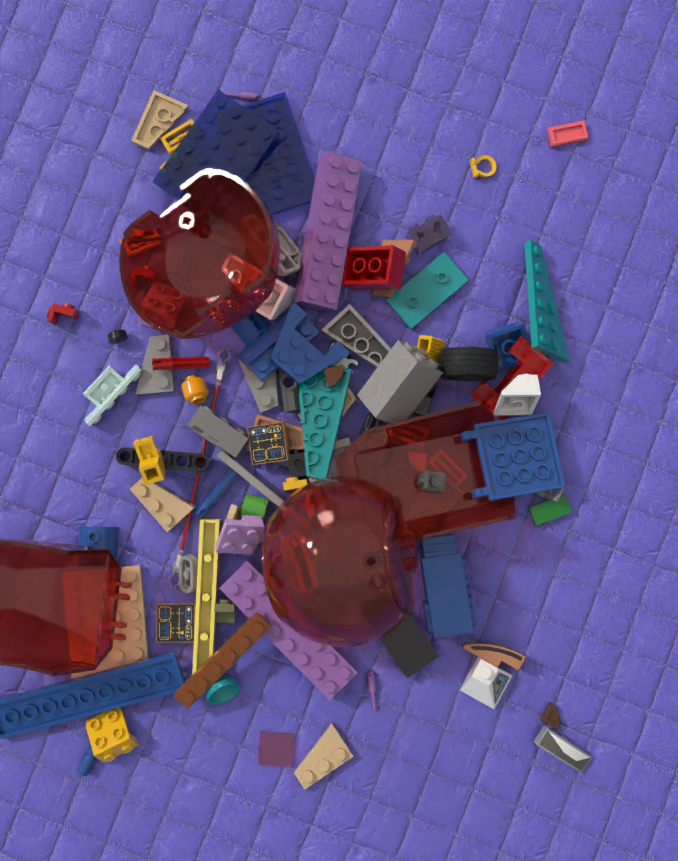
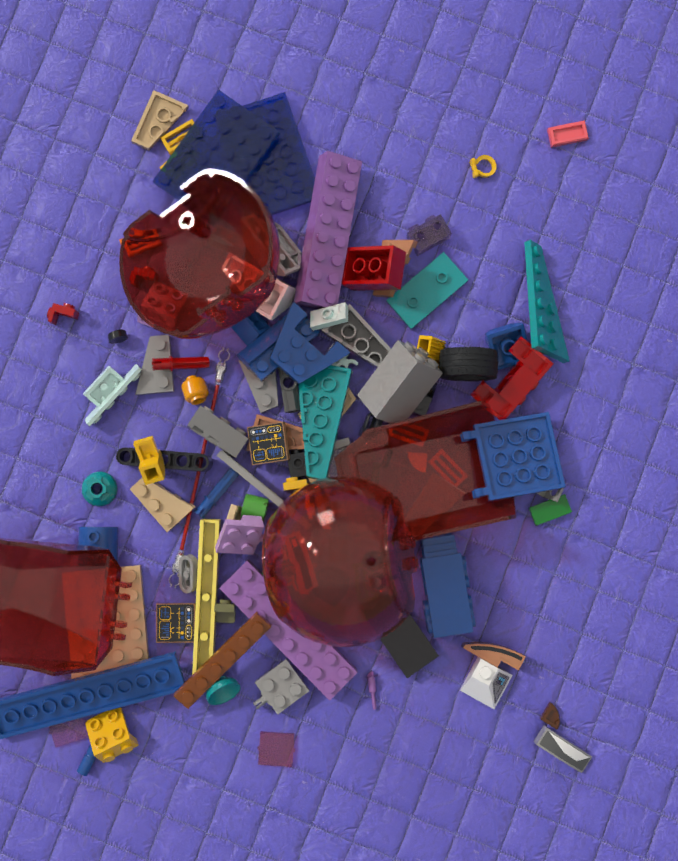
(68, 731): none -> piece
(109, 489): none -> teal piece
(244, 95): medium lavender piece -> none
(280, 687): none -> light grey plate
(323, 758): tan wing -> none
(329, 316): none -> light aqua plate
(334, 375): reddish brown tile -> none
(431, 481): dark grey bracket -> none
(519, 396): white slope -> none

